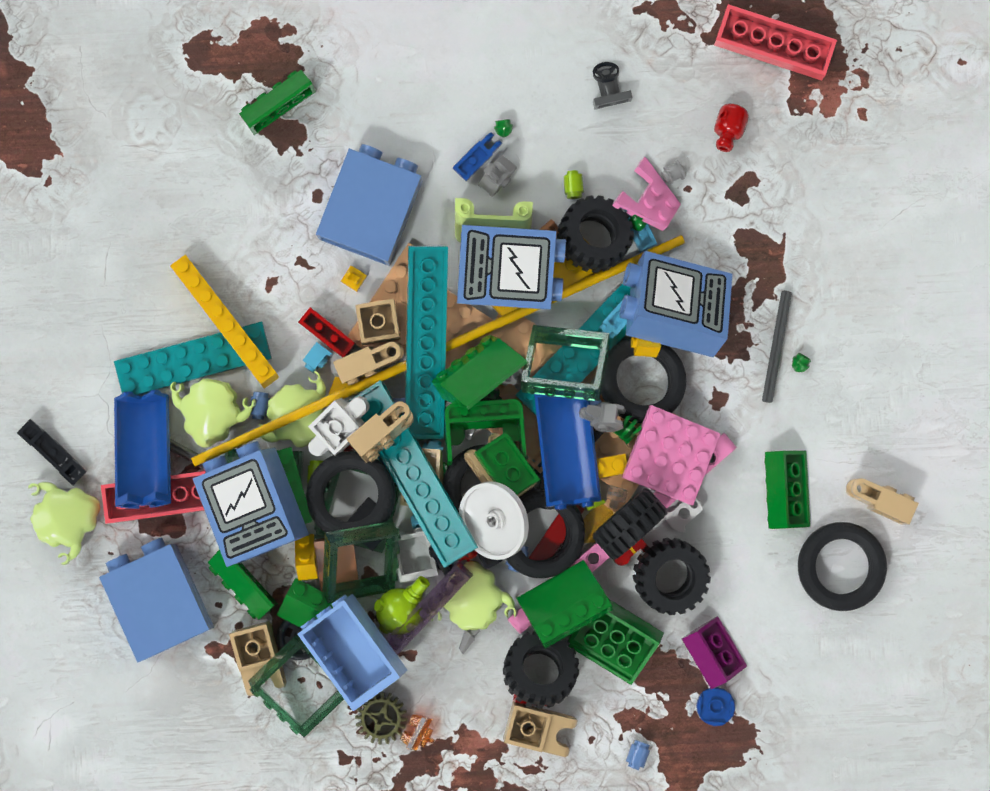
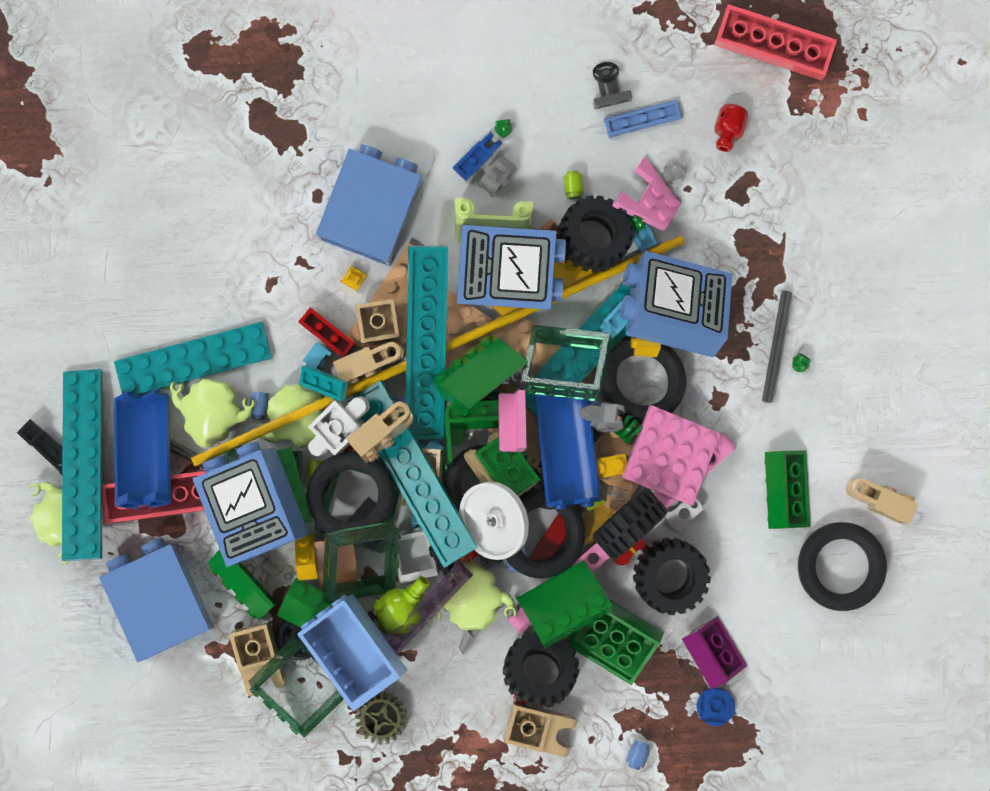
(82, 465): none -> teal plate
(224, 321): yellow brick -> none
(277, 101): green slope -> none
(323, 383): none -> teal plate
(421, 734): clear orange hips -> none
(512, 422): none -> bright pink panel
(642, 118): none -> medium blue tile

